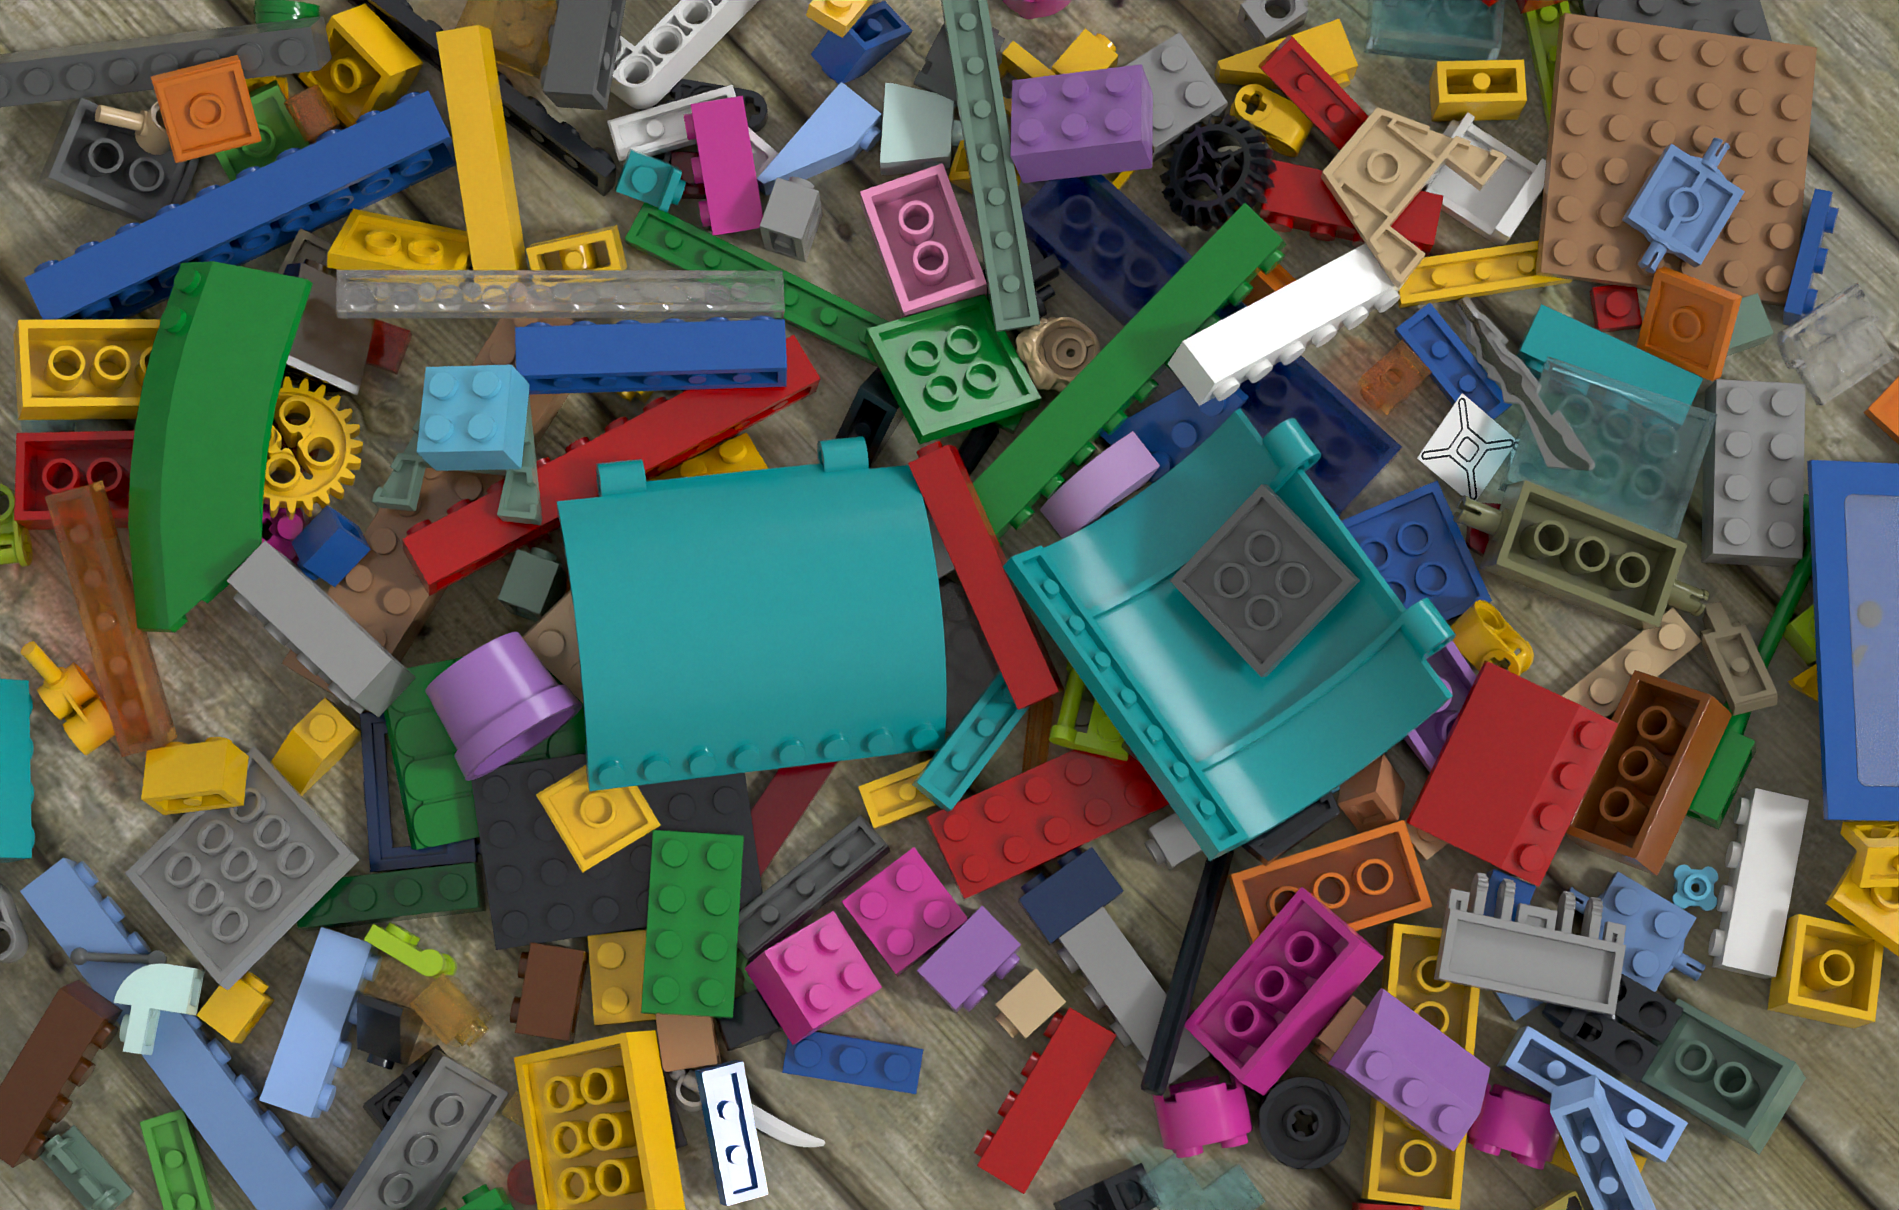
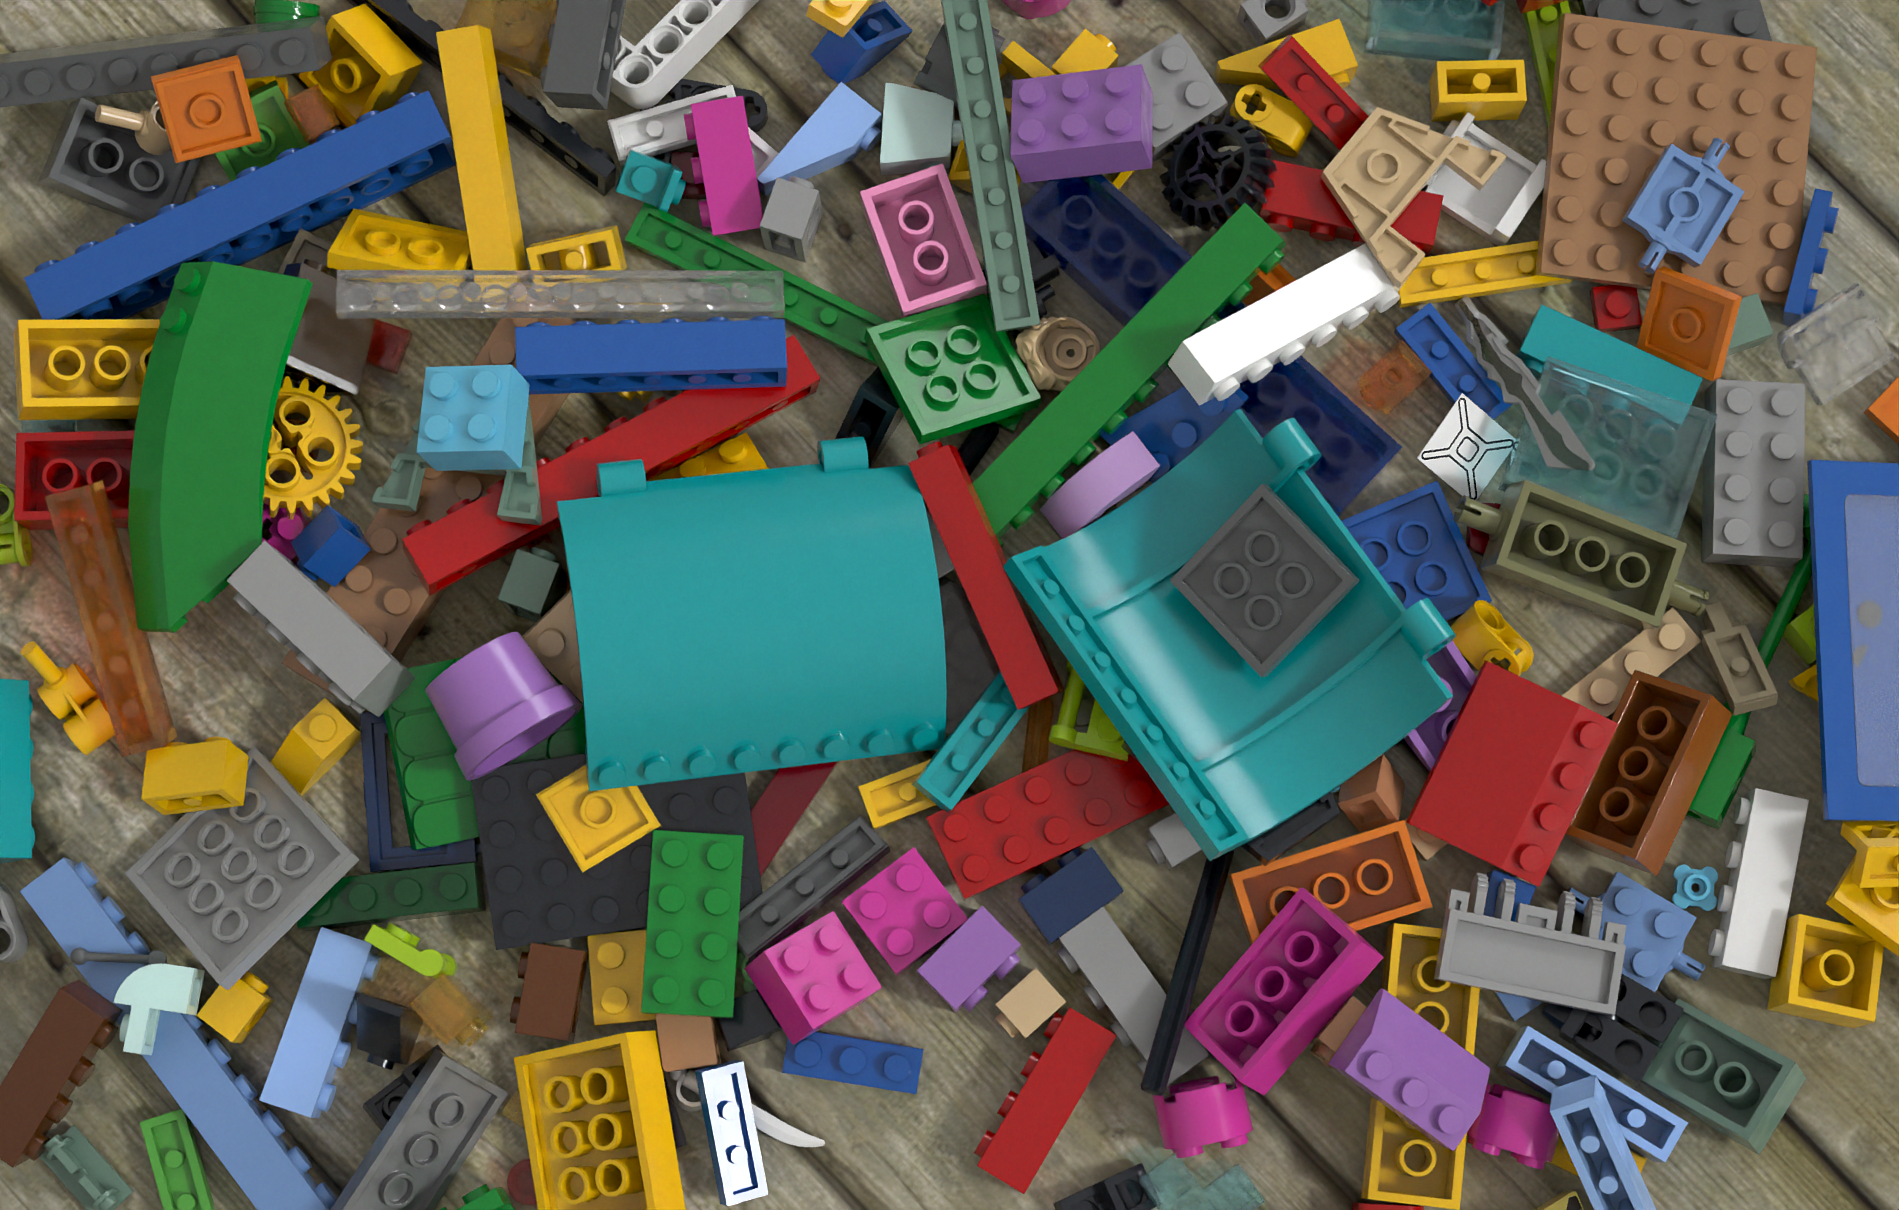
(1327, 1130): black brick -> none

